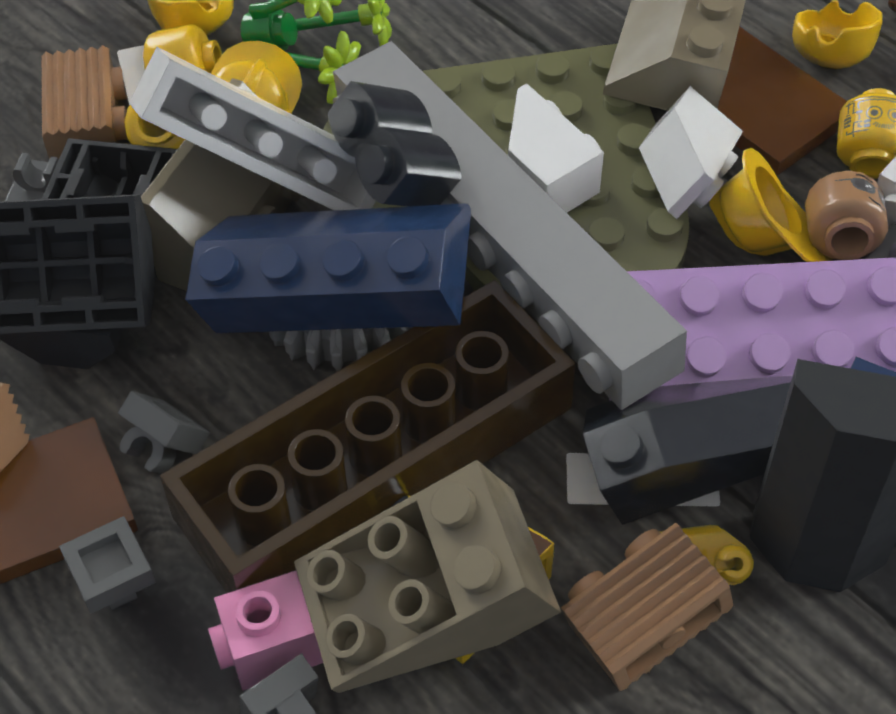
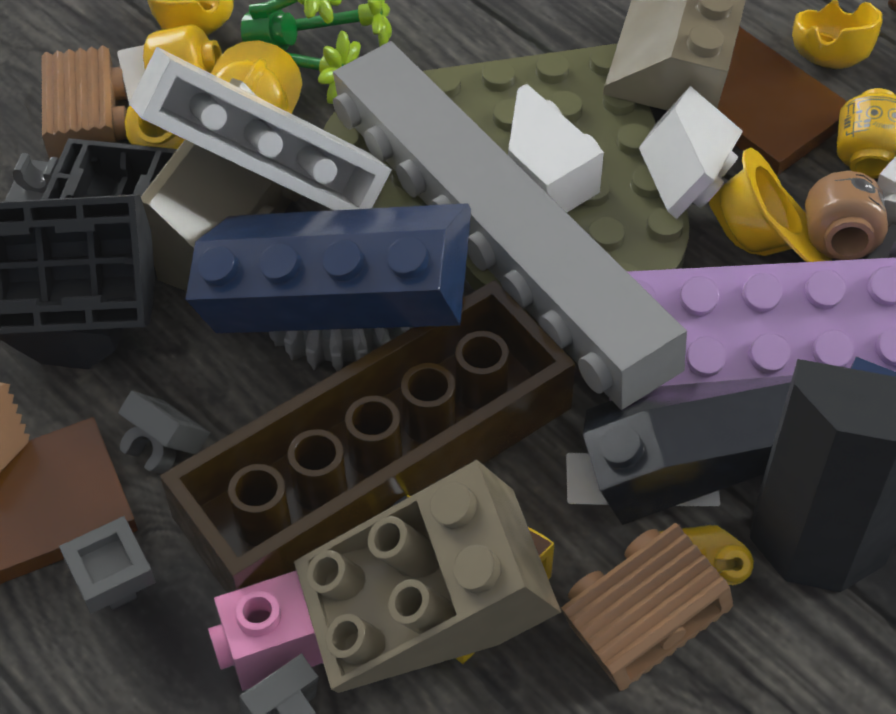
(394, 145): black brick -> none

